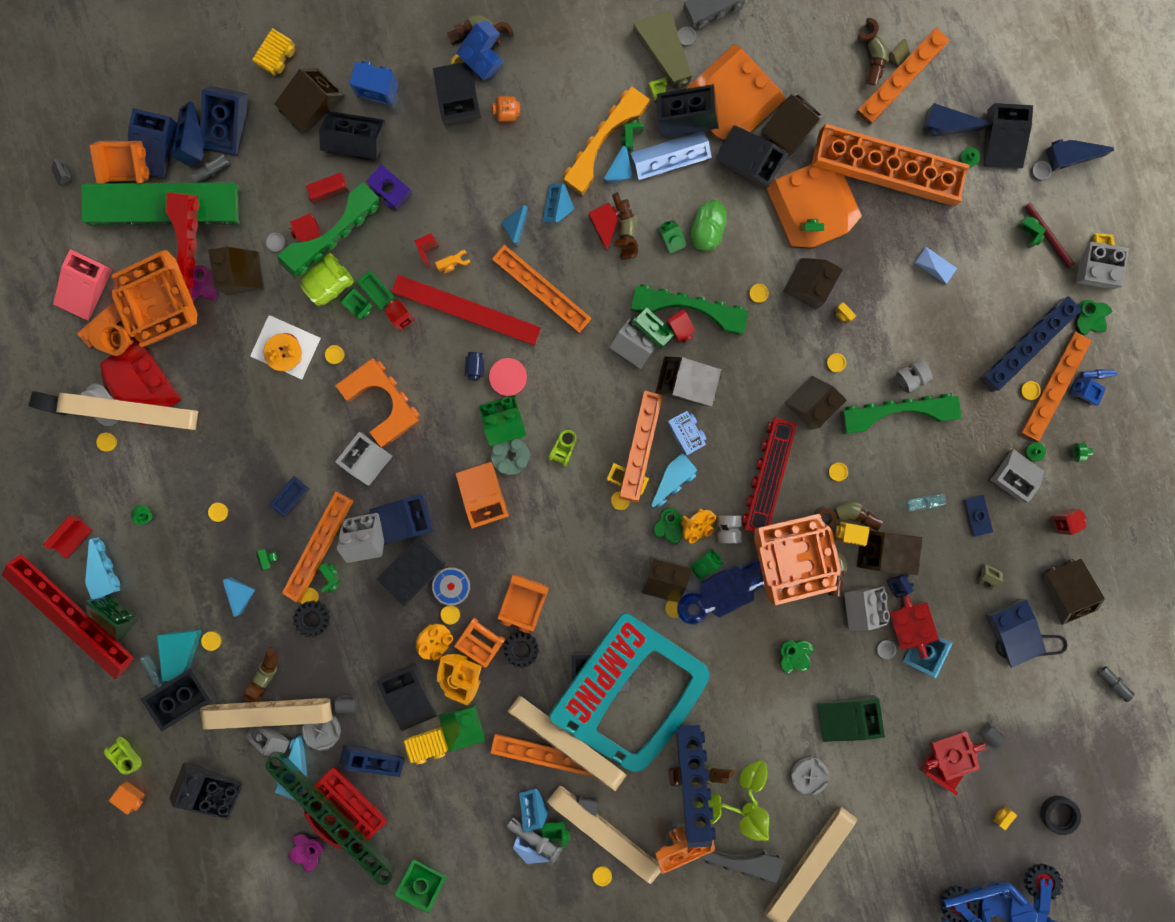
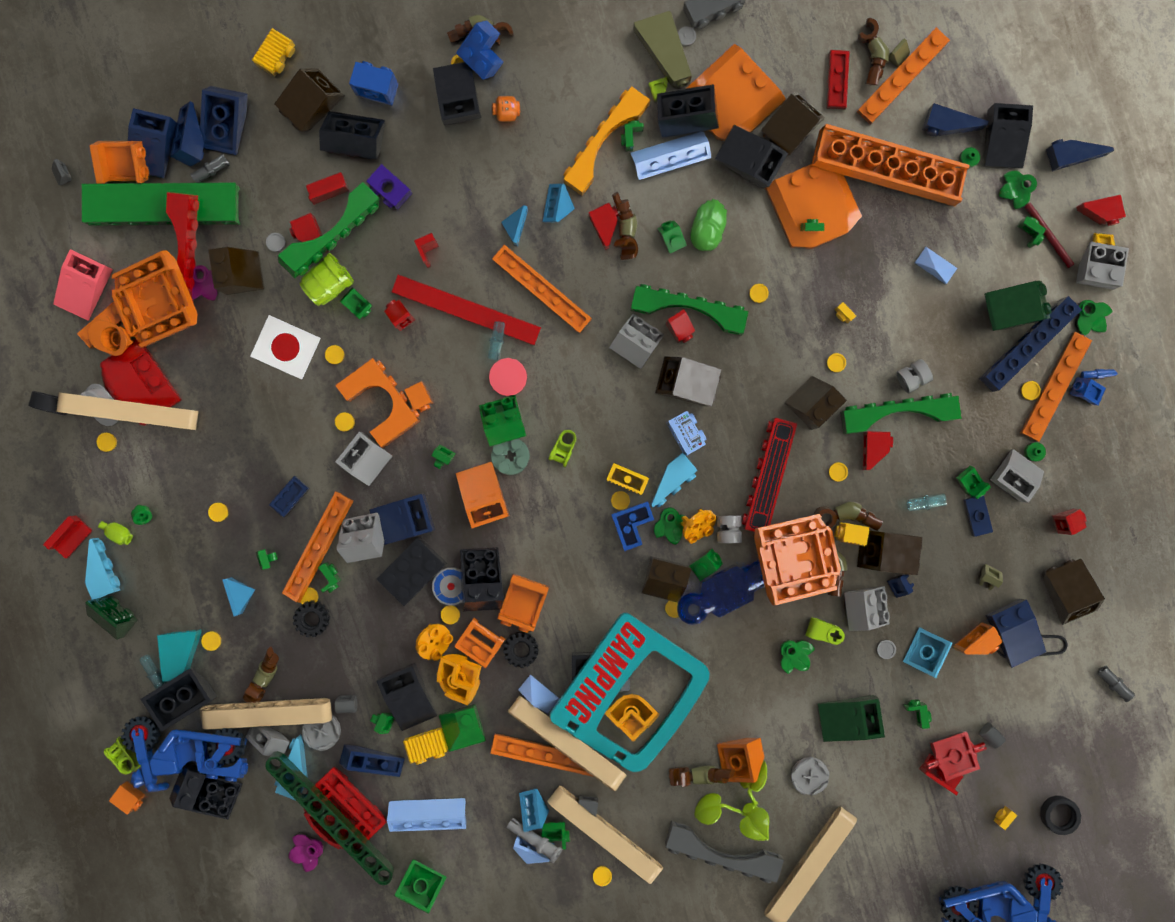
(67, 616): red brick -> none
(116, 533): none -> lime plant
(180, 748): none -> blue piece
(274, 356): light orange plate -> none
(344, 421): none -> yellow tile
(375, 290): green tile -> none
(383, 722): none -> green tile
(419, 397): none -> orange brick
(426, 815): none -> light blue panel
(442, 456): none -> green tile
(448, 263): light orange plate -> none
(474, 366): dark blue brick -> none
(481, 579): none -> black slope
(496, 340): none -> clear light blue axle
(538, 694): none -> light blue slope
(620, 169): dark azure slope -> none
(626, 523): none -> blue brick
(632, 715): none -> light orange brick
(640, 447): orange plate -> none
(653, 328): plate -> none
(679, 853): orange plate -> none
(696, 836): dark blue brick -> none
(744, 757): none -> orange slope
(813, 281): dark brown slope -> none
(821, 631): none -> lime piece
(838, 79): none -> red tile
(875, 447): none -> red slope
(914, 626): red plate -> none
(922, 714): none -> green bracket
(973, 483): none -> green bracket
(981, 640): none -> orange slope
(1015, 189): none -> green plate
(1018, 305): none -> dark green slope
(1041, 170): light grey piece -> none
(1081, 452): green tile -> none
(1104, 210): none -> red slope

